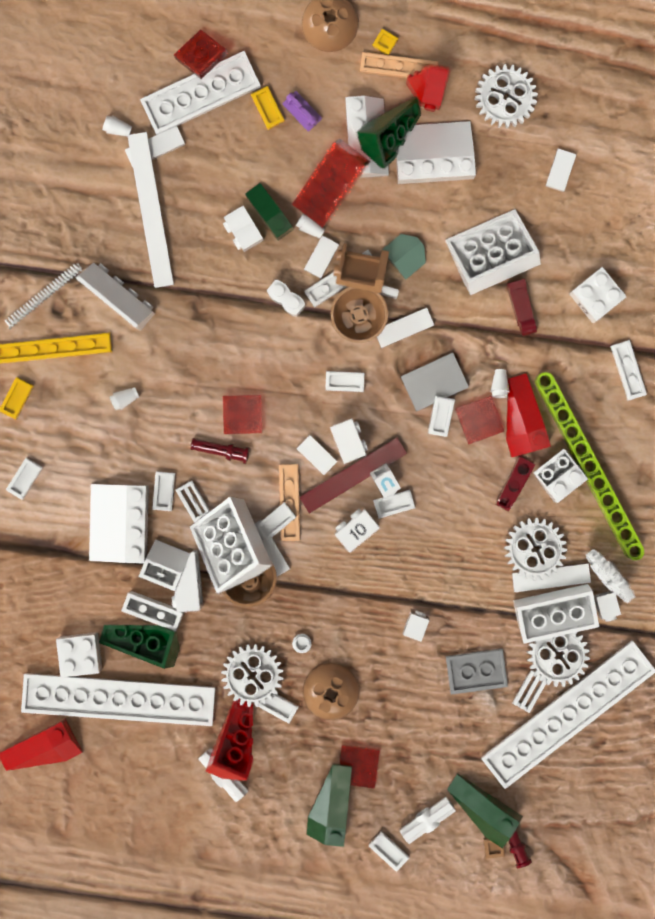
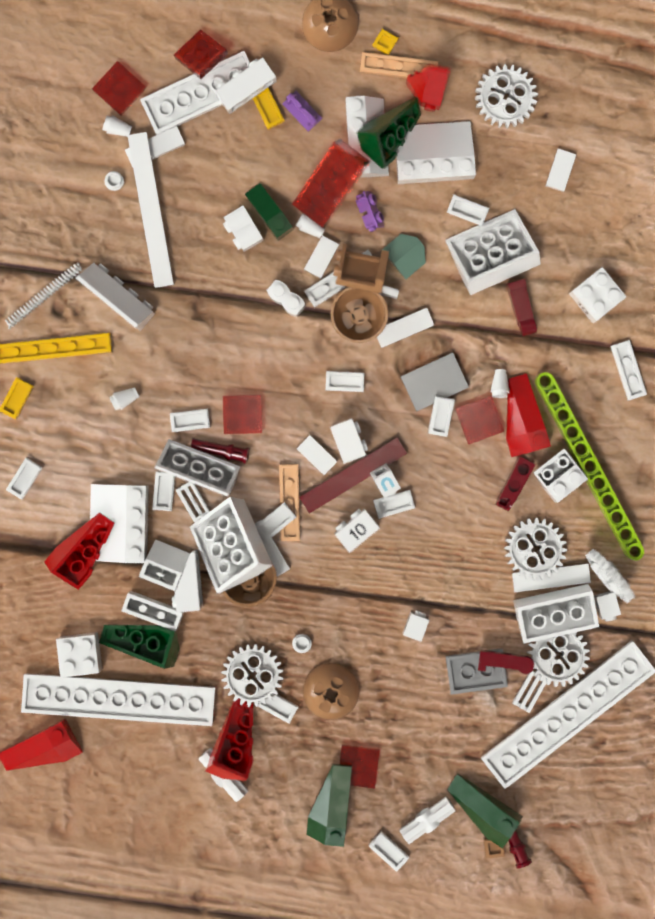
(77, 554): none -> red wedge
(114, 181): none -> white plate
(119, 88): none -> clear red plate
(189, 420): none -> white tile
(198, 467): none -> white slope
(245, 85): none -> white brick
(374, 218): none -> medium lavender hinge
(468, 210): none -> white tile
(505, 660): none -> dark red leg

